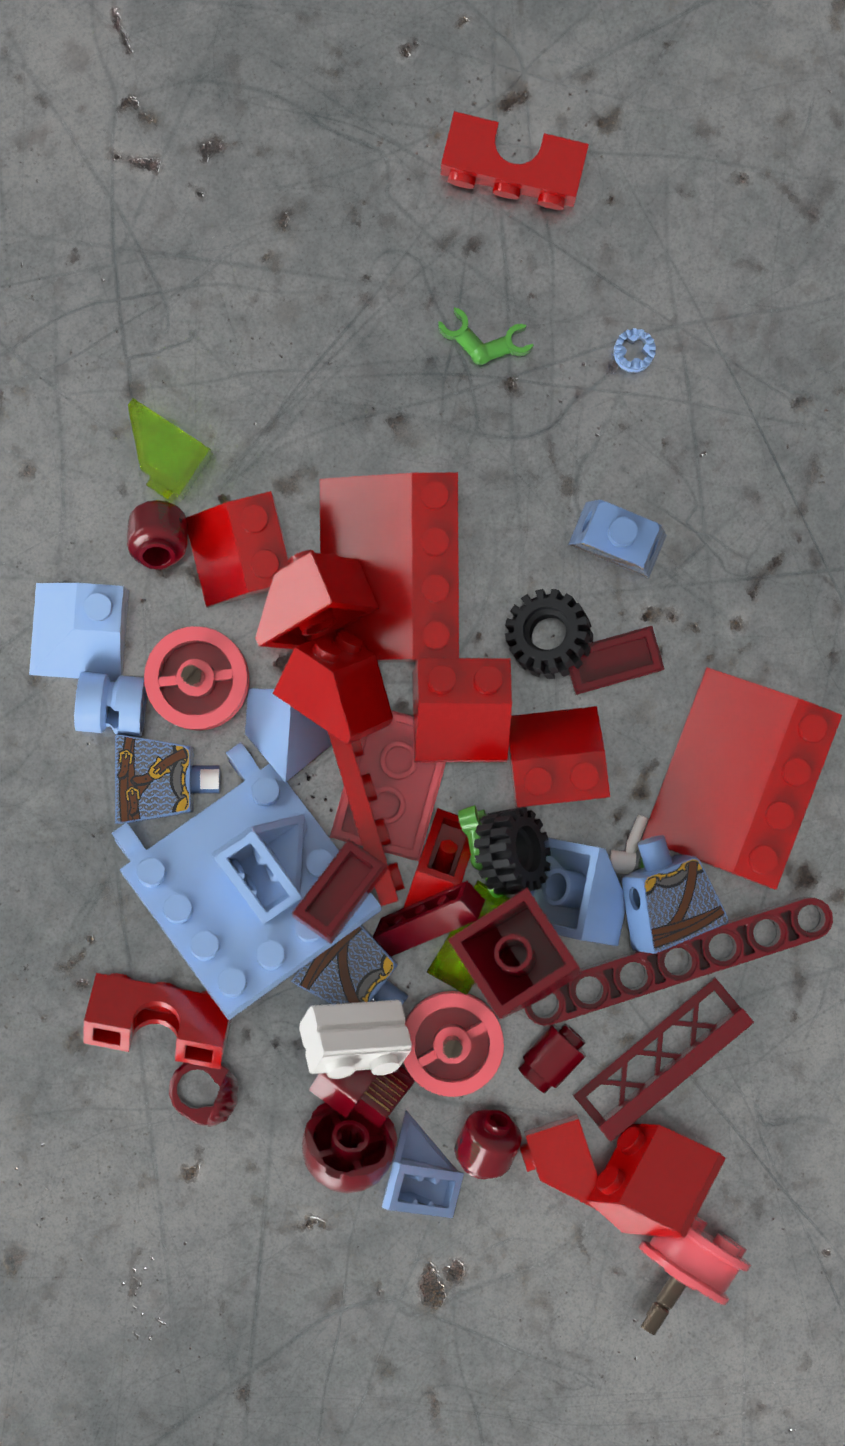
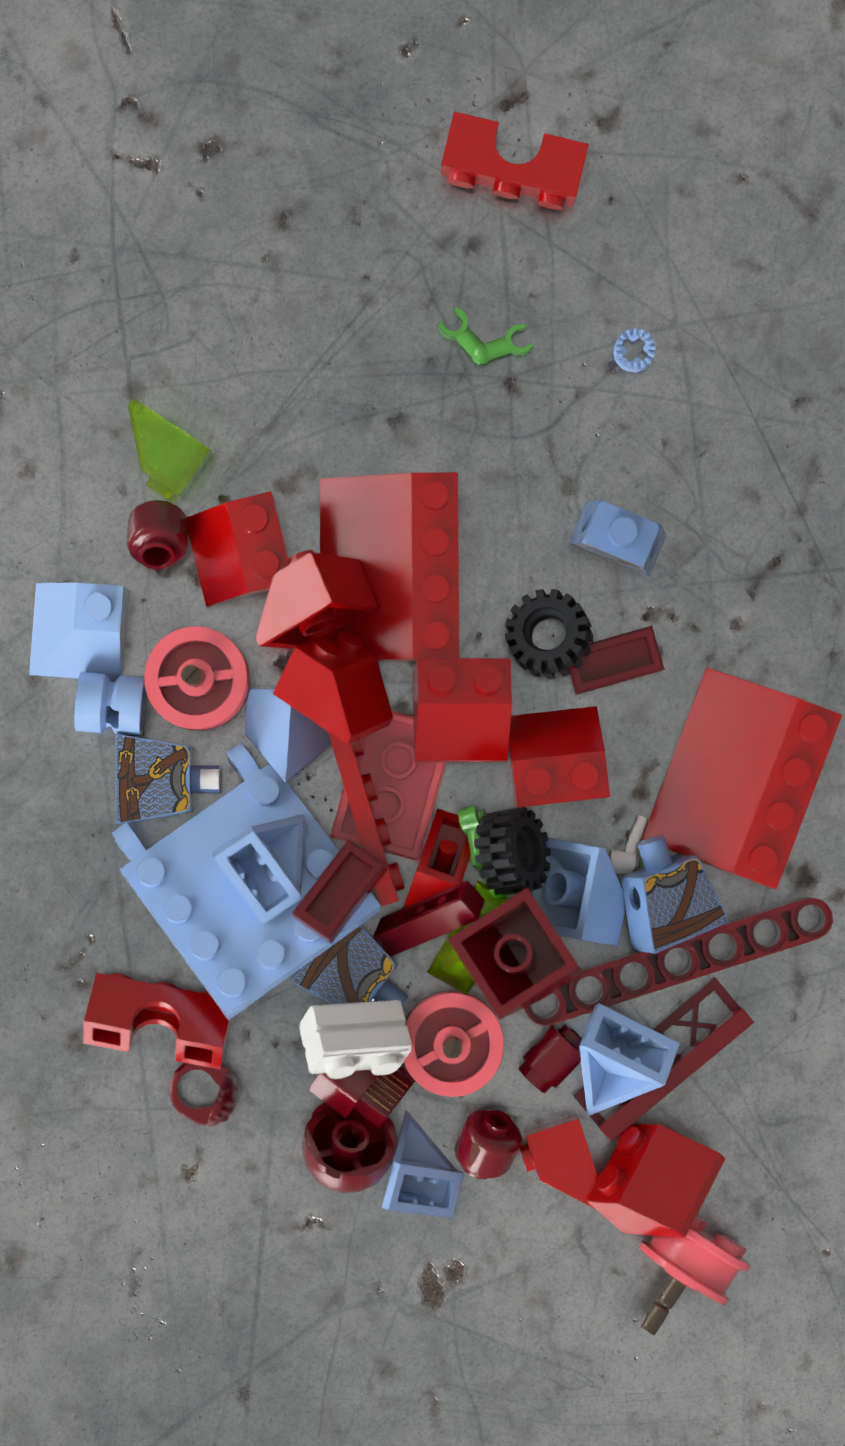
(622, 1059): none -> light blue slope

